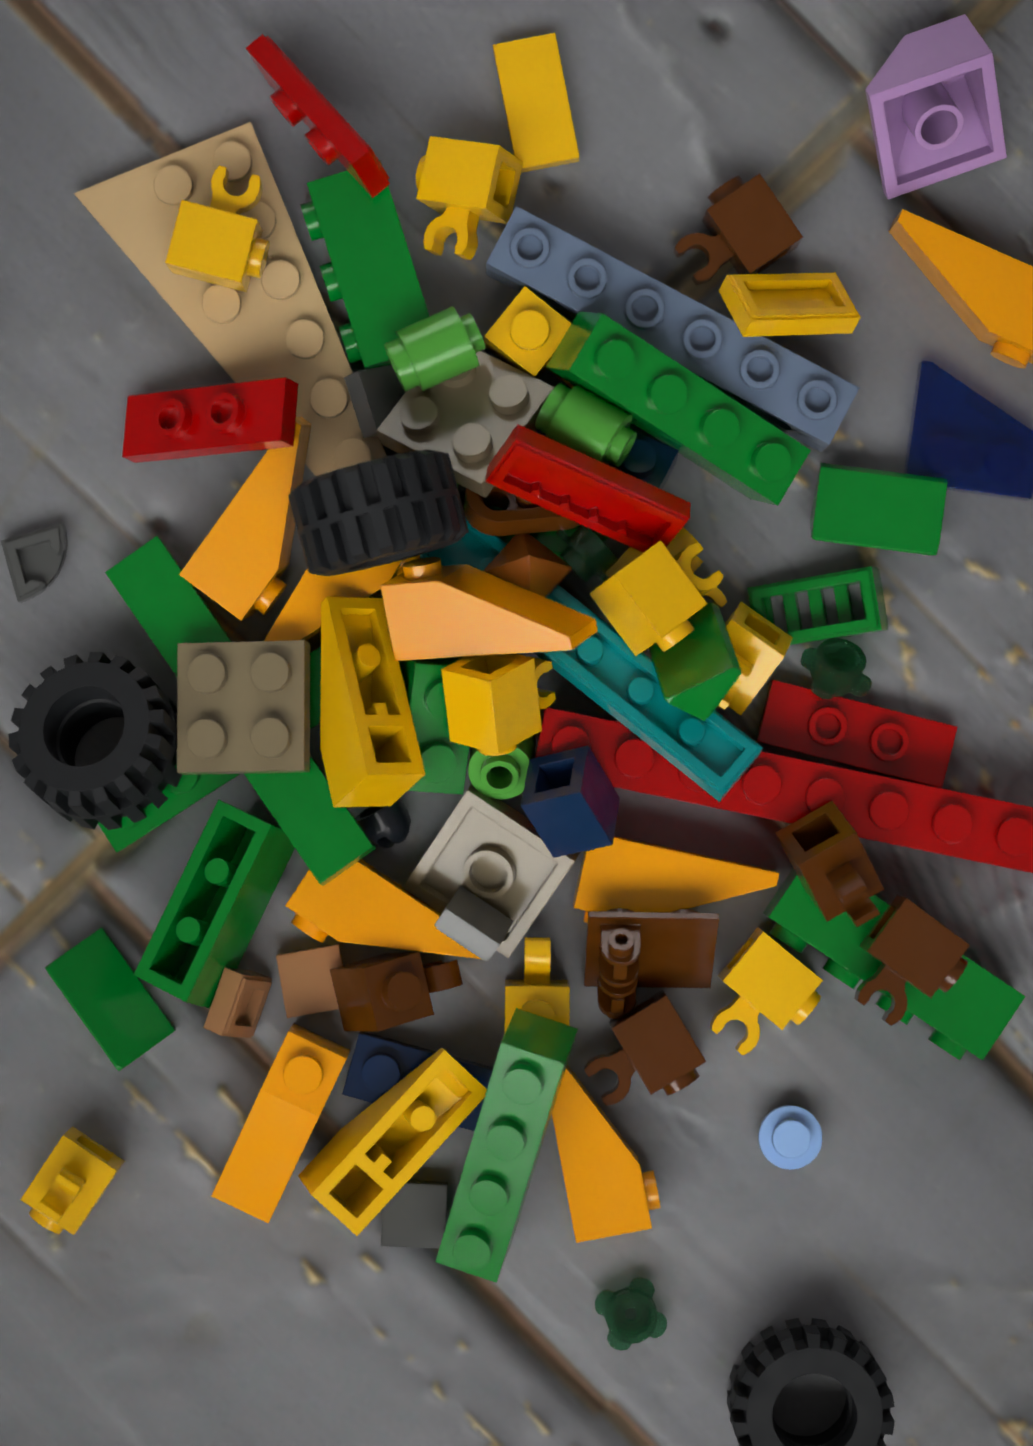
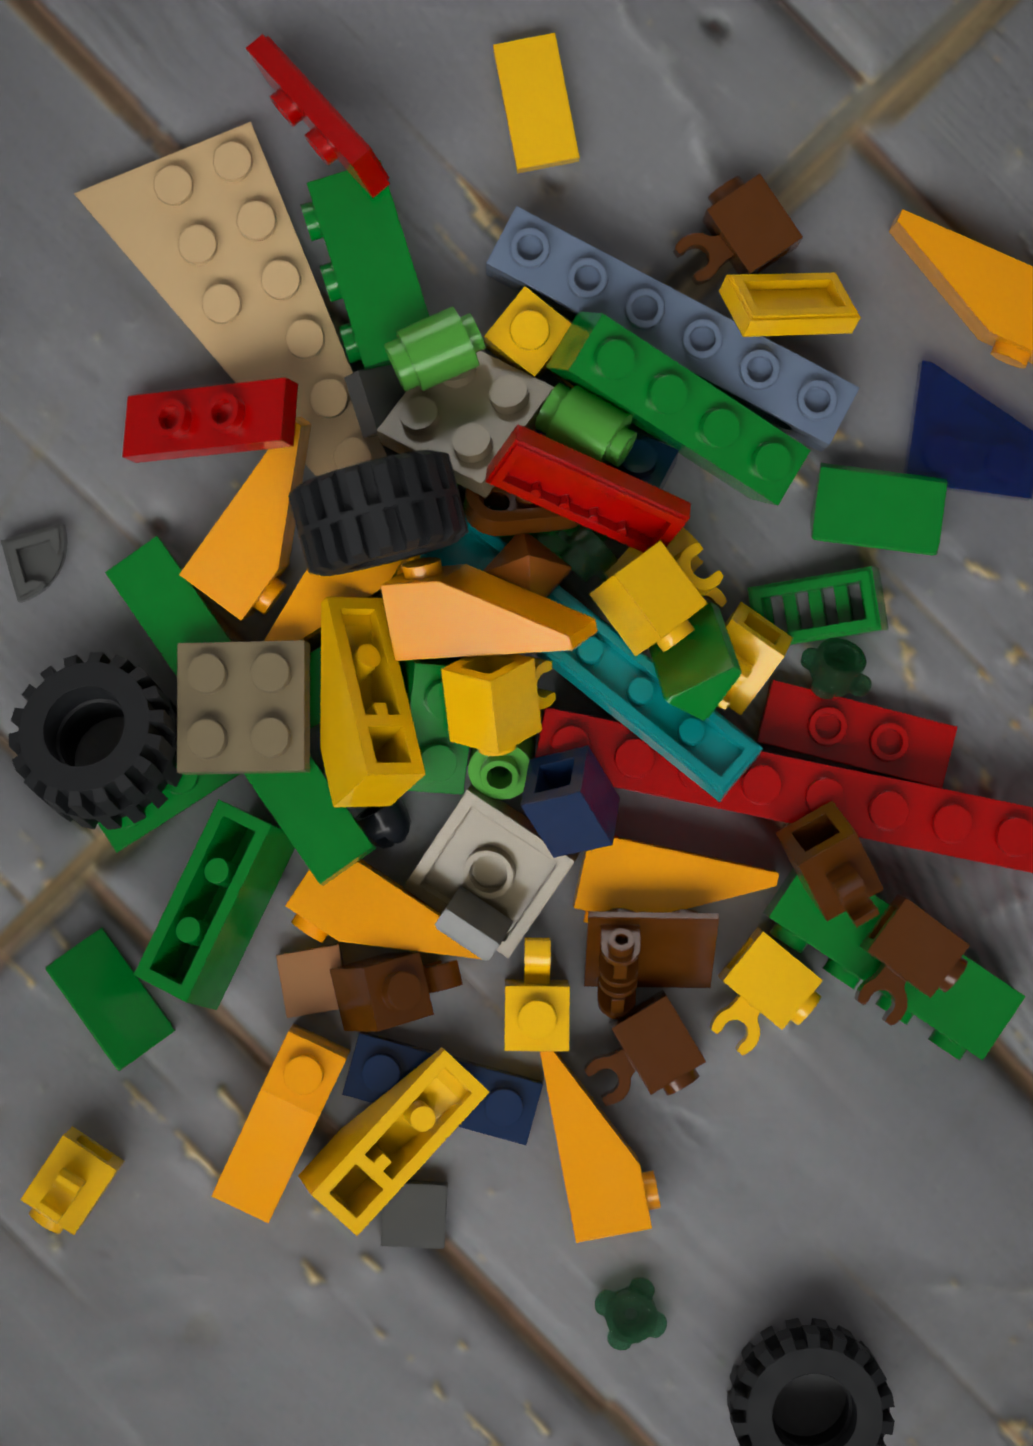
(216, 240): yellow brick -> none
(238, 1003): medium nougat tile -> none
(465, 185): yellow brick -> none
(506, 1144): green brick -> none
(790, 1137): light blue plate -> none
(935, 107): lavender slope -> none

